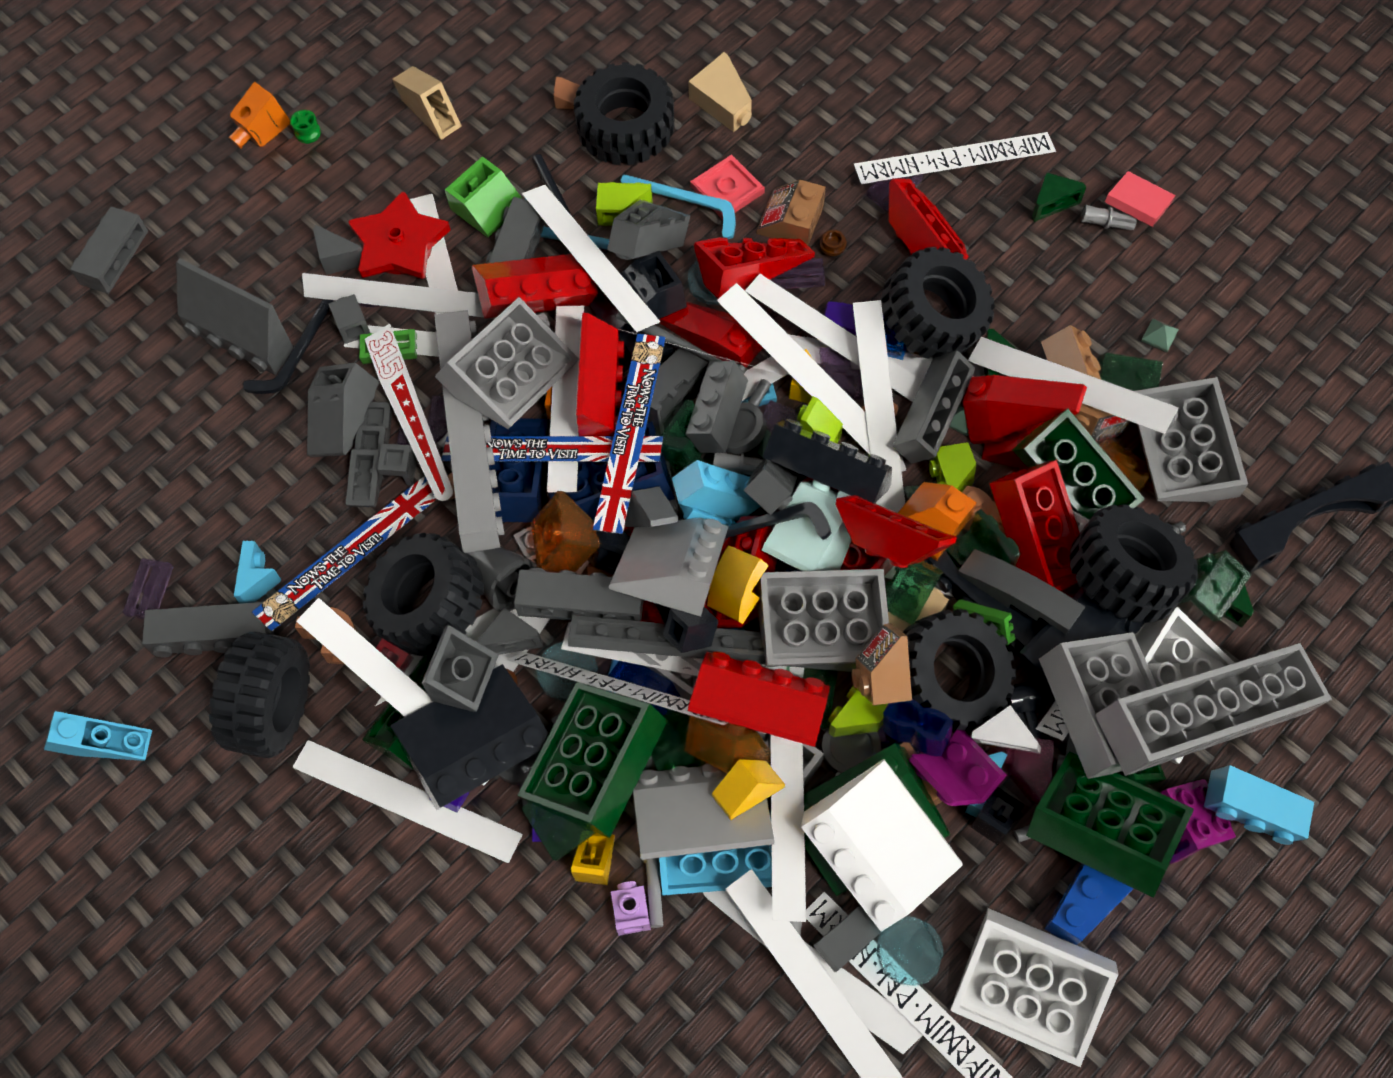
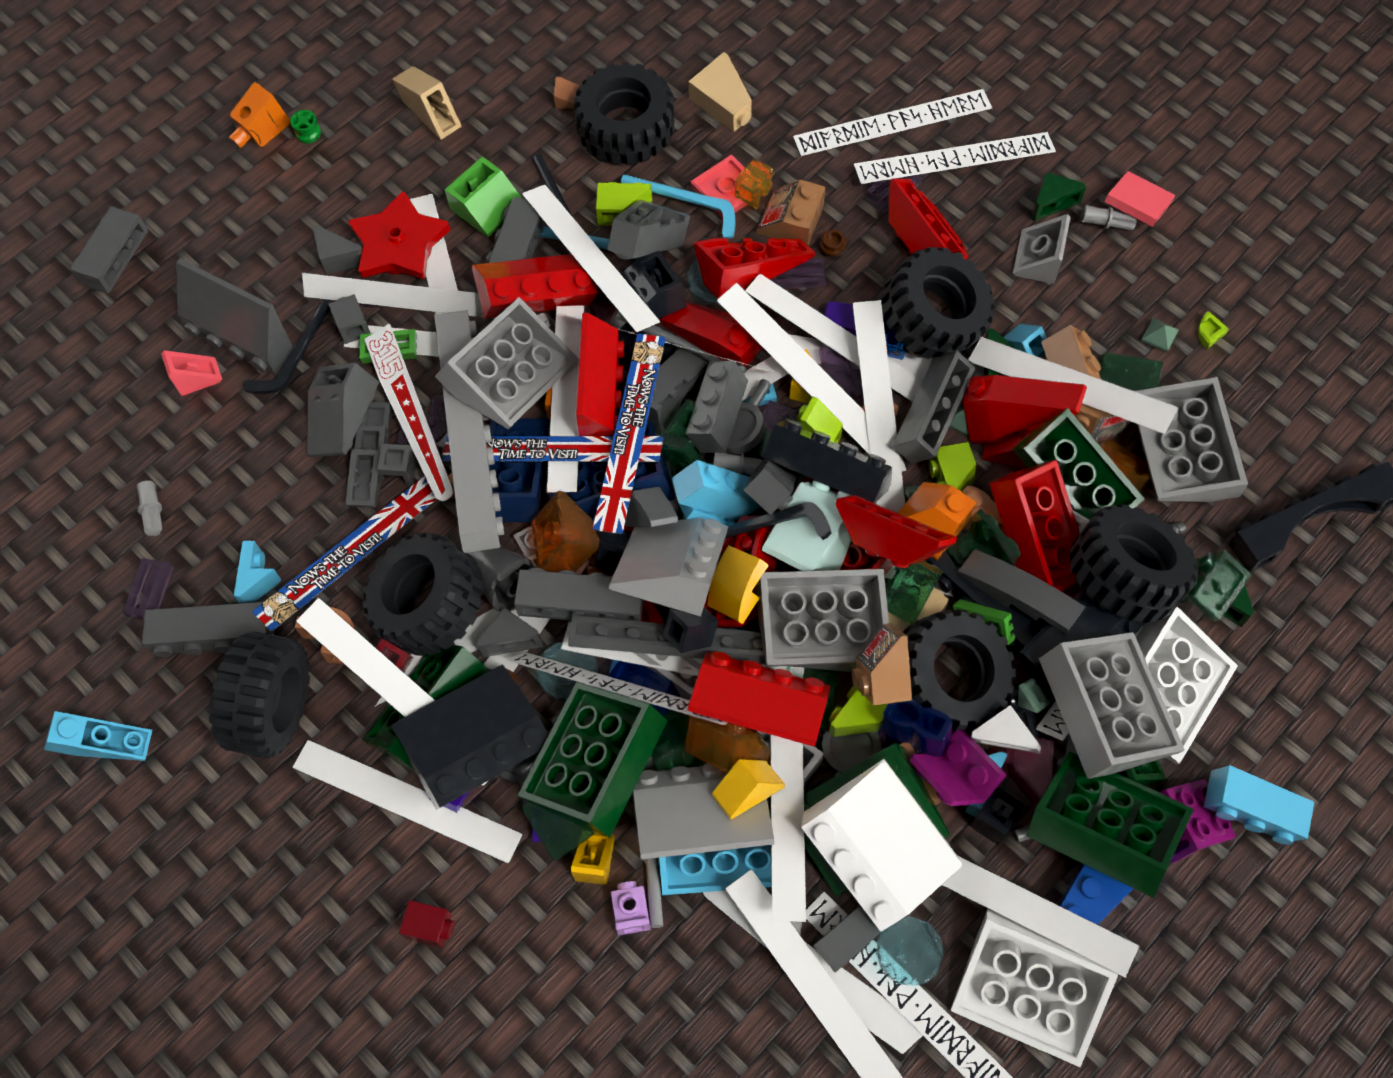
(149, 508): none -> light grey axle
(191, 371): none -> coral slope
(427, 924): none -> dark red brick
(459, 671): dark grey slope -> none
(754, 183): none -> clear yellow brick
(892, 122): none -> white sticker
(1027, 339): none -> medium azure brick
(1032, 697): none -> sand green slope
(1042, 250): none -> light grey slope
(1043, 917): none -> white sticker
(1211, 330): none -> lime tile
(1211, 708): light grey brick -> none

